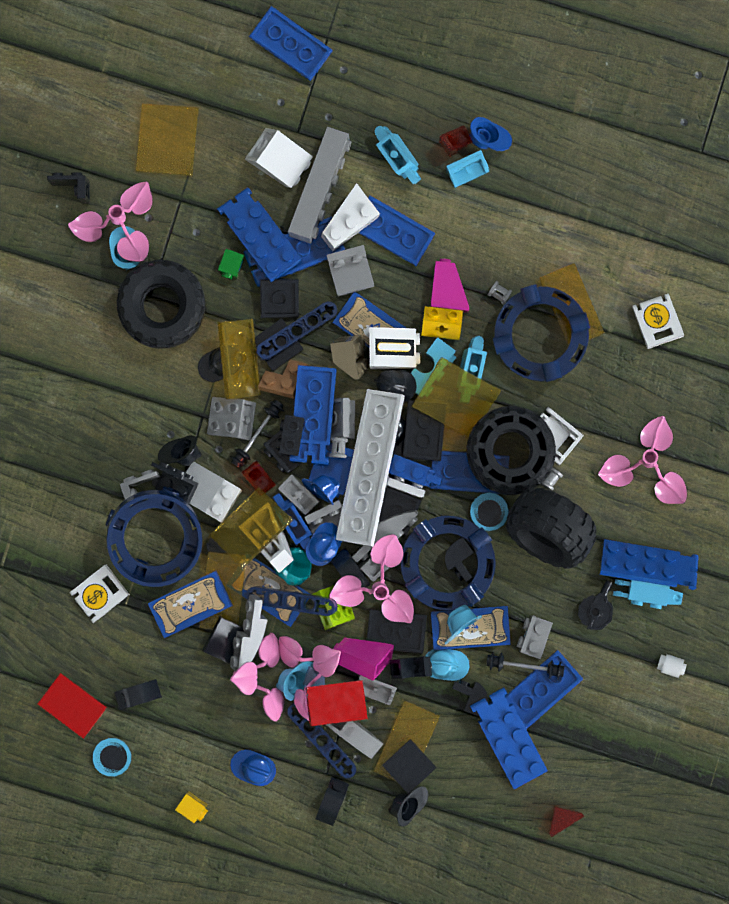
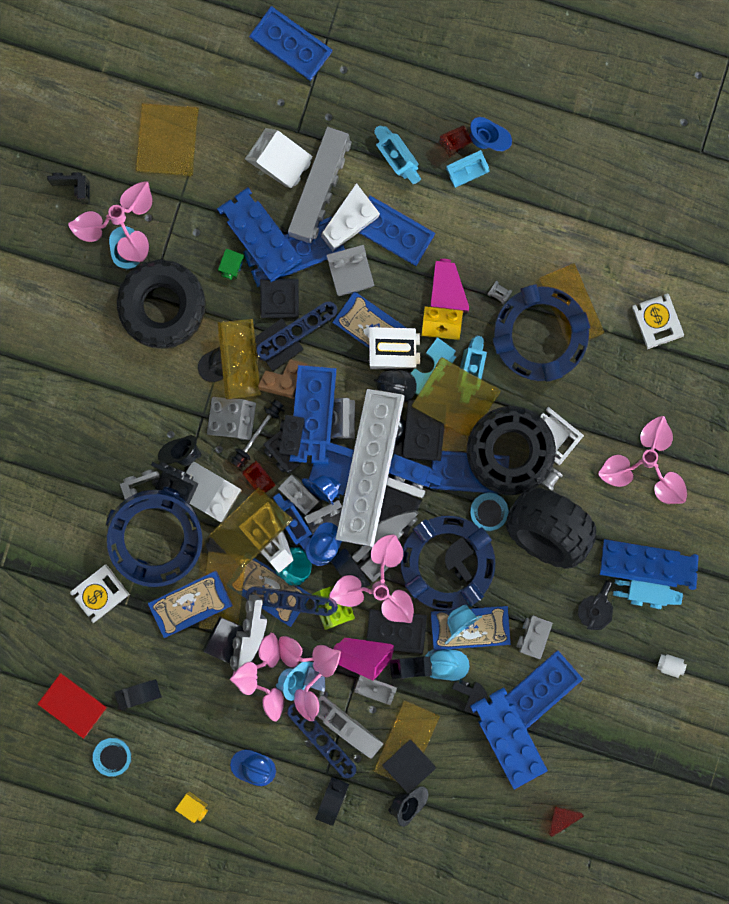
(336, 703): red tile -> none
(338, 443): light grey bush -> none
(349, 355): dark tan slope -> none
(552, 669): black axle -> none

